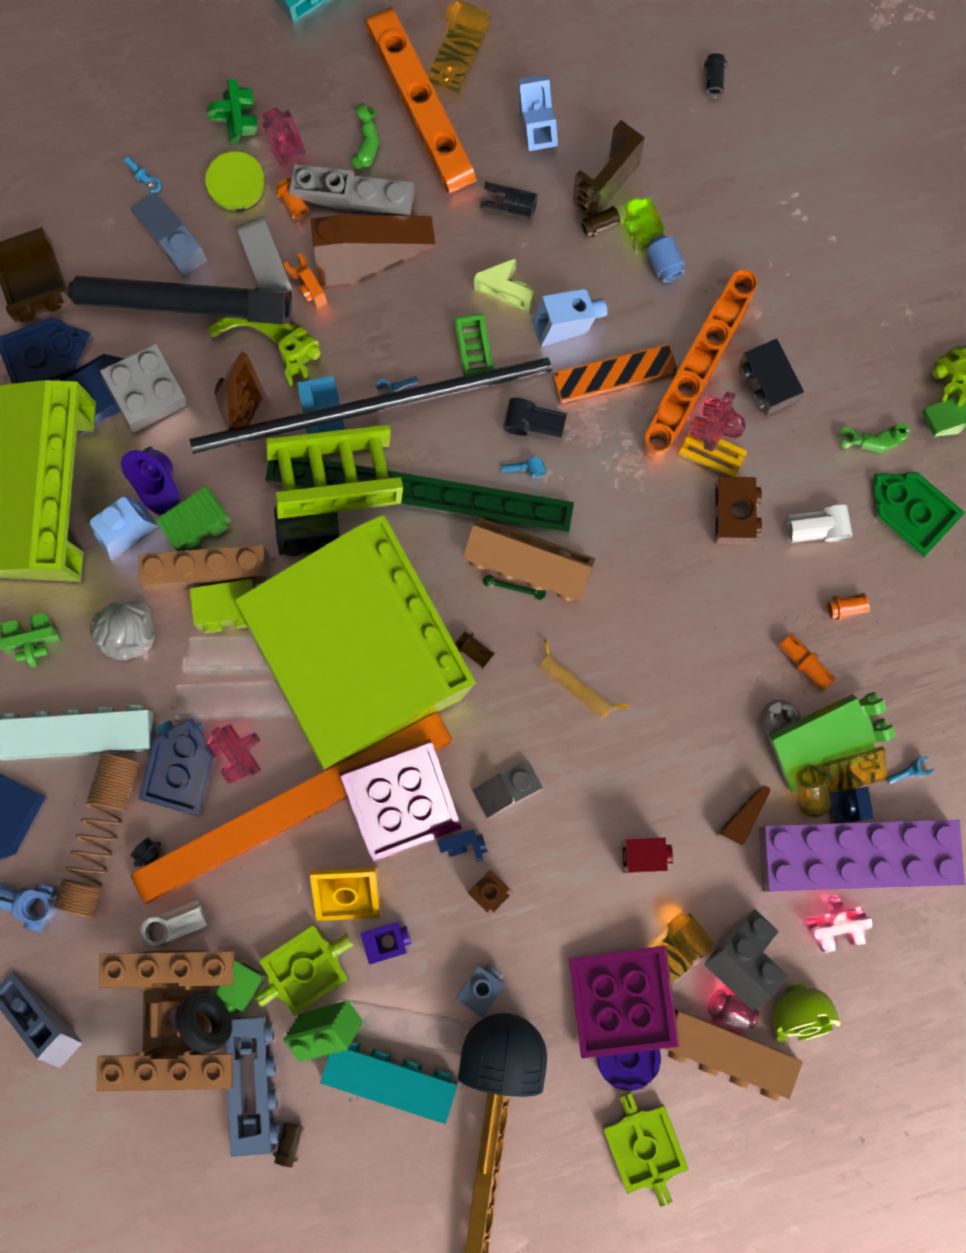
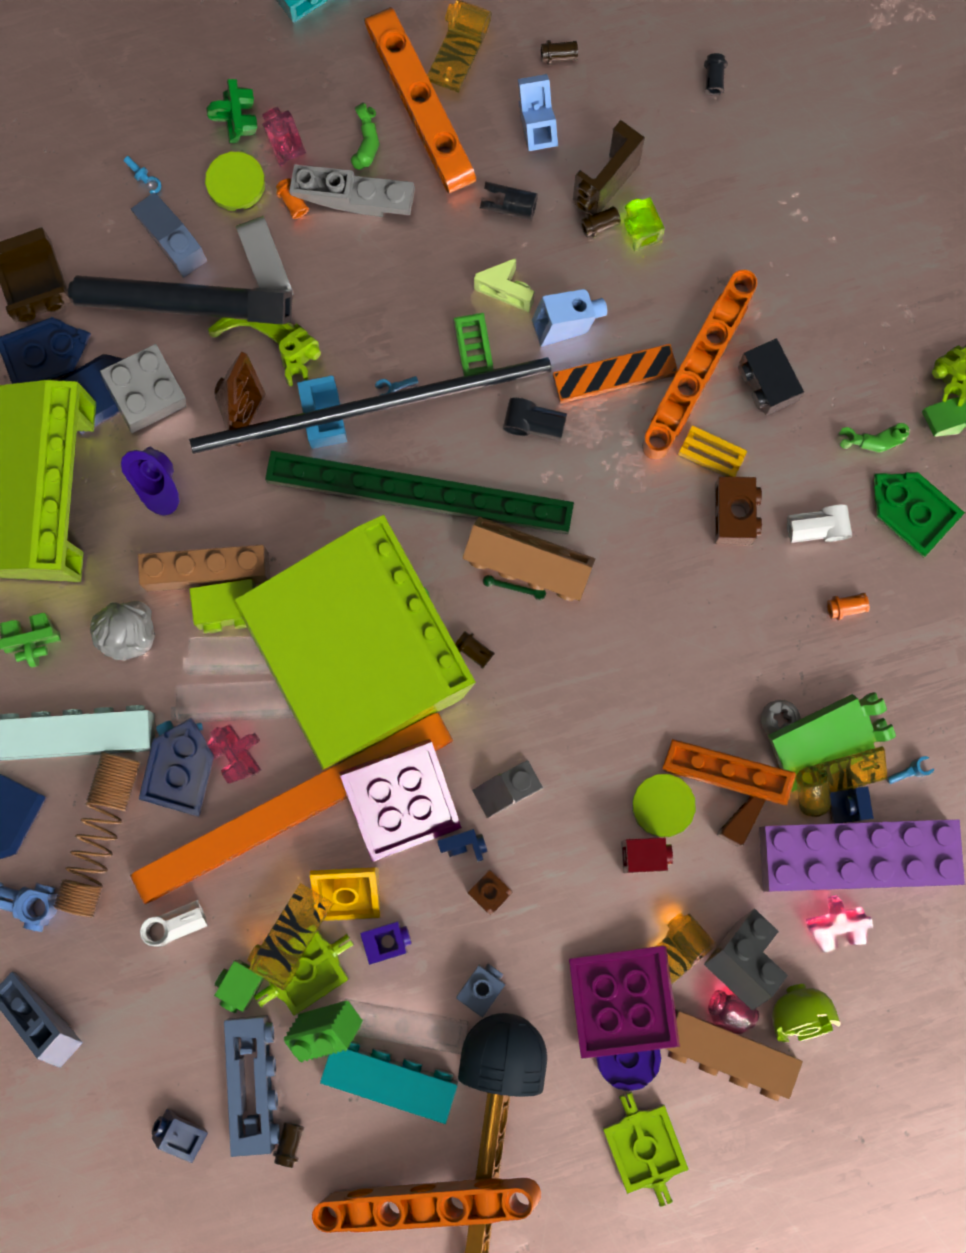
(121, 526): light blue torso -> none
(145, 852): black plate -> none
(165, 1058): medium nougat piece -> none
(178, 1136): none -> dark blue bracket
(190, 1029): black tyre -> none
(194, 520): bright green brick -> none
(289, 937): none -> clear yellow door
(305, 533): black brick -> none
(310, 287): orange plate -> none
(340, 497): lime fence -> none
(364, 244): reddish brown wedge -> none
(427, 1205): none -> orange beam
(533, 465): dark azure hand -> none
(559, 51): none -> dark brown pin
(614, 706): yellow piece -> none
(663, 805): none -> lime tile
(665, 258): medium blue brick -> none
(718, 424): clear pink hips -> none
(729, 772): none -> orange tile
(807, 662): orange pin -> none

